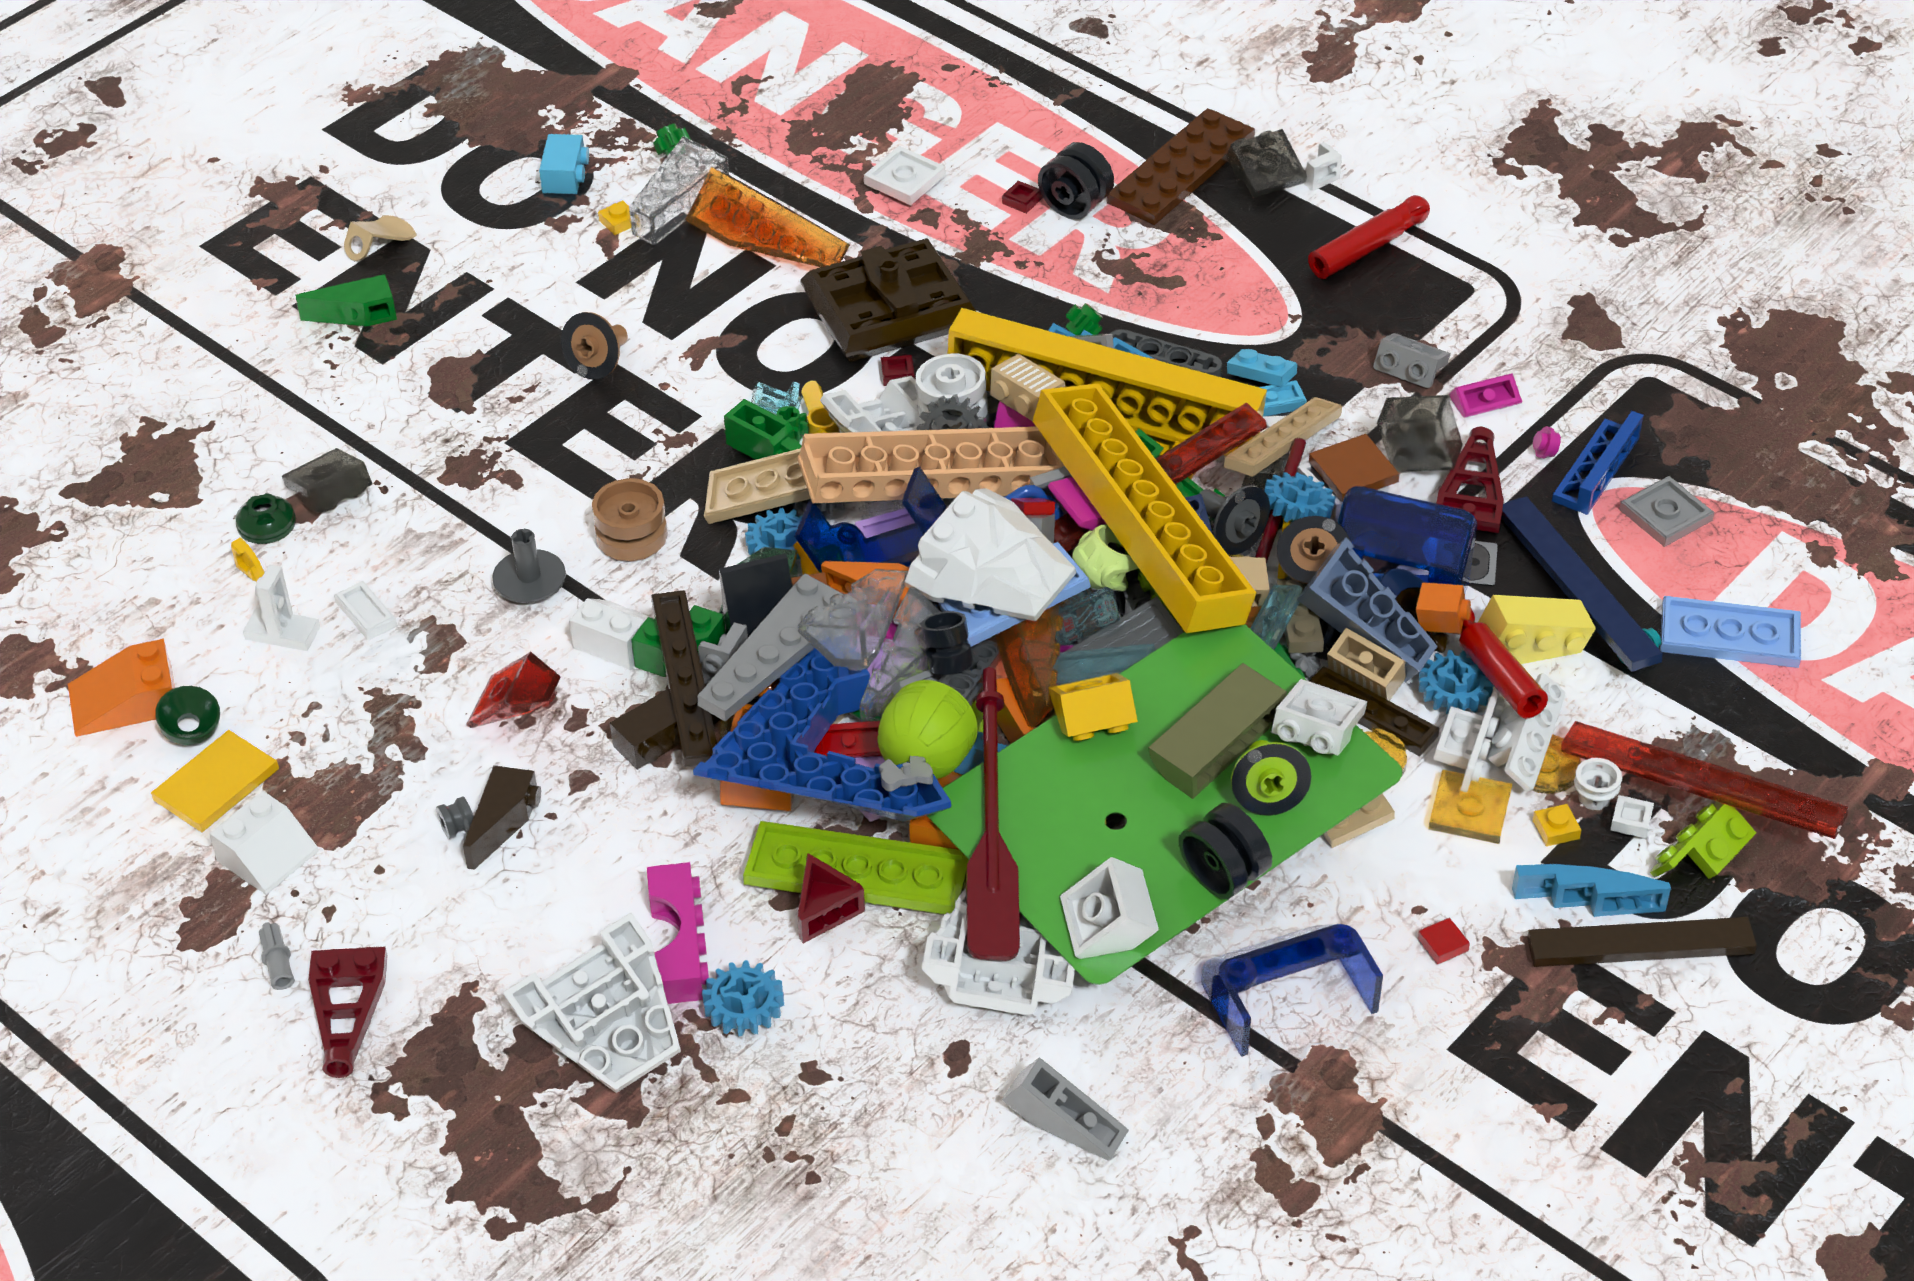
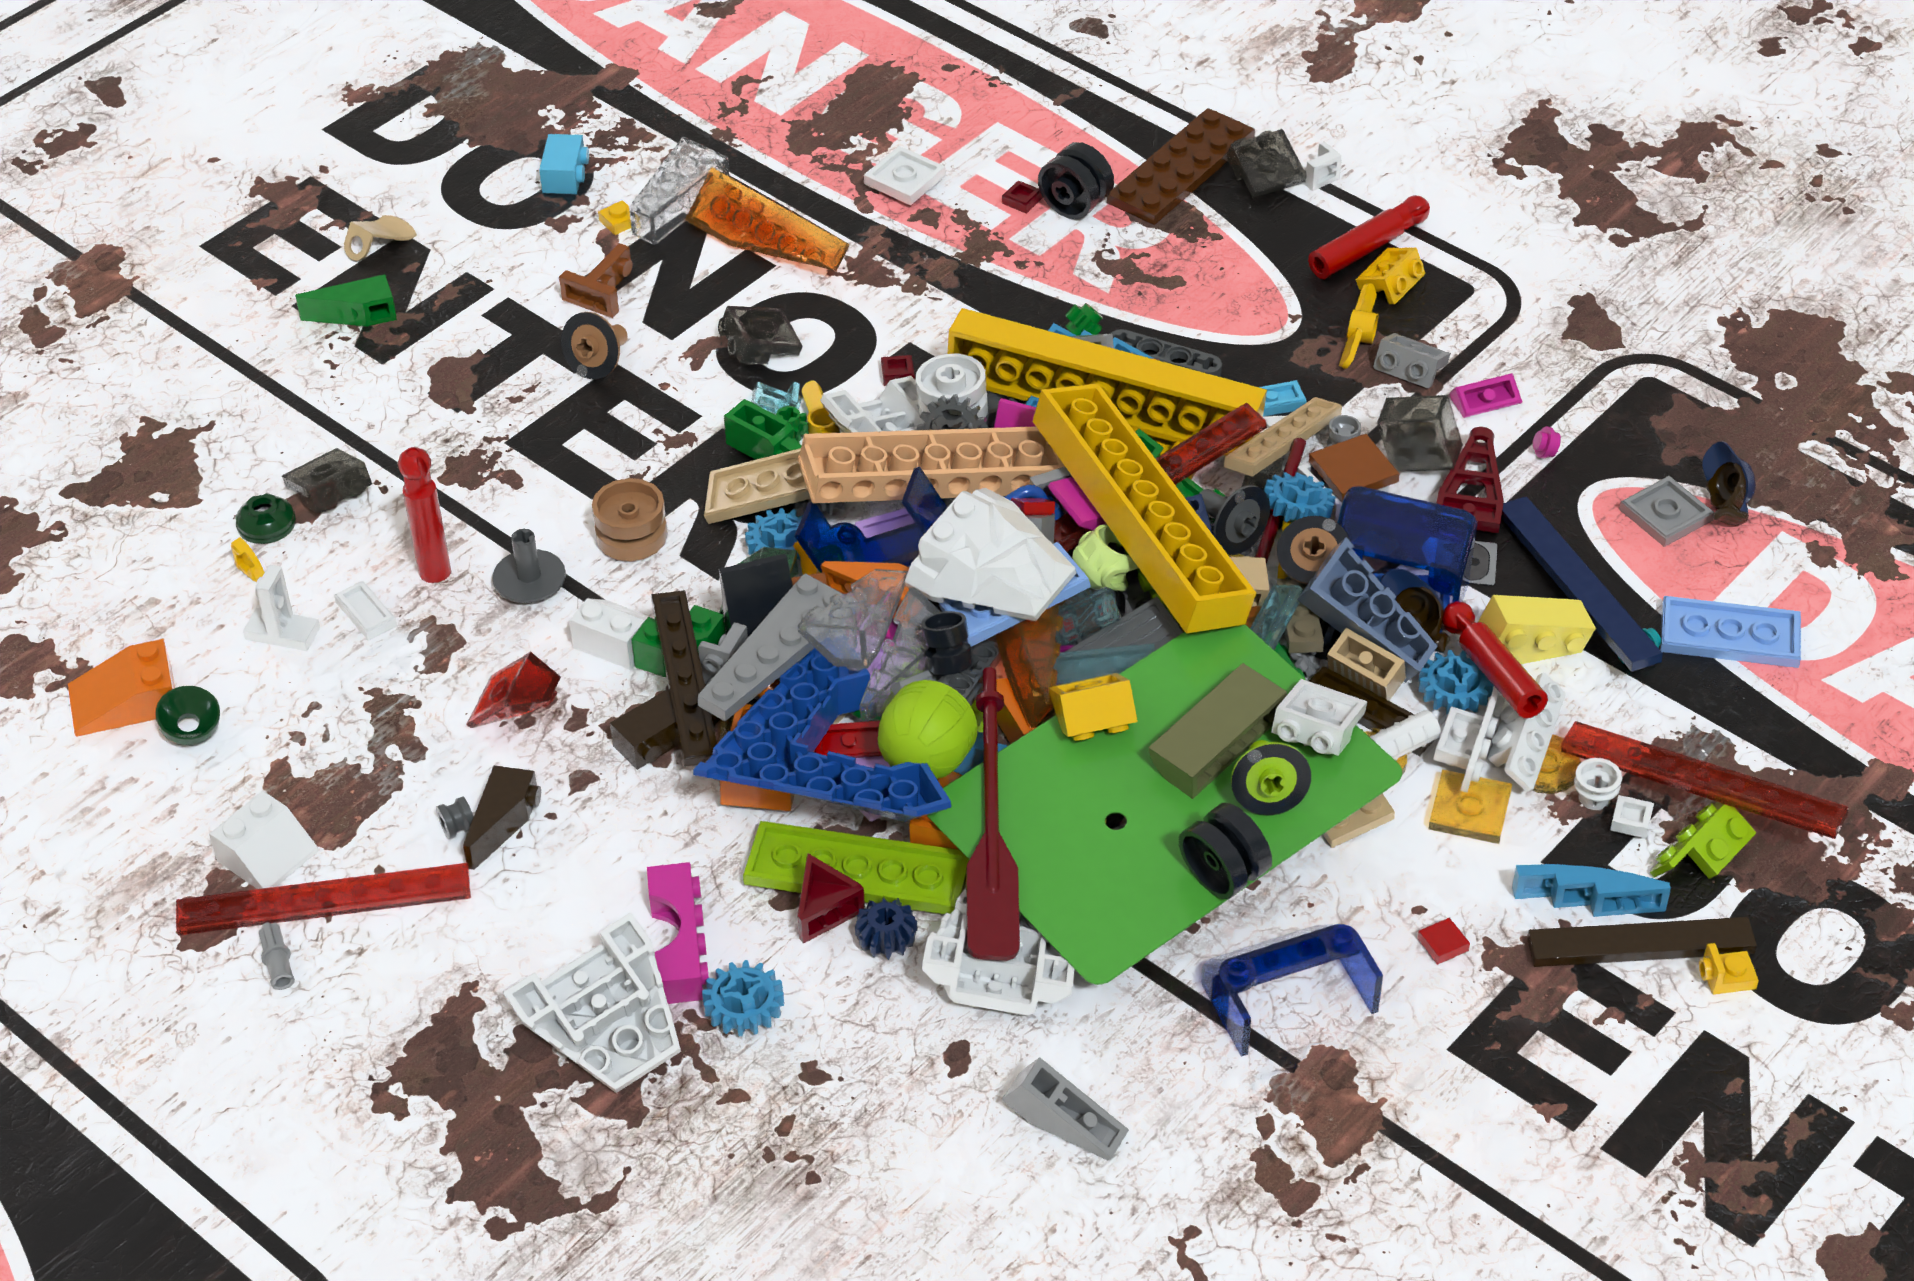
(215, 780): yellow tile -> none
(322, 898): none -> clear red tile
(344, 969): dark red plate -> none
(424, 516): none -> red piece
(598, 288): none -> dark orange bracket
(668, 138): green gear -> none
(758, 334): none -> clear smoke plate
(886, 298): dark brown piece -> none
(886, 927): none -> dark blue gear
(911, 773): light grey piece -> none
(1019, 384): tan brick -> none
(1109, 910): white slope -> none
(1262, 367): medium azure plate -> none
(1342, 429): none -> light grey wheel
(1361, 325): none -> yellow piece
(1394, 272): none -> yellow bracket
(1408, 734): none -> white axle
(1442, 607): orange brick -> none
(1556, 825): yellow plate -> none
(1602, 469): blue fence -> none
(1727, 971): none -> yellow bracket
(1729, 483): none -> dark brown hair

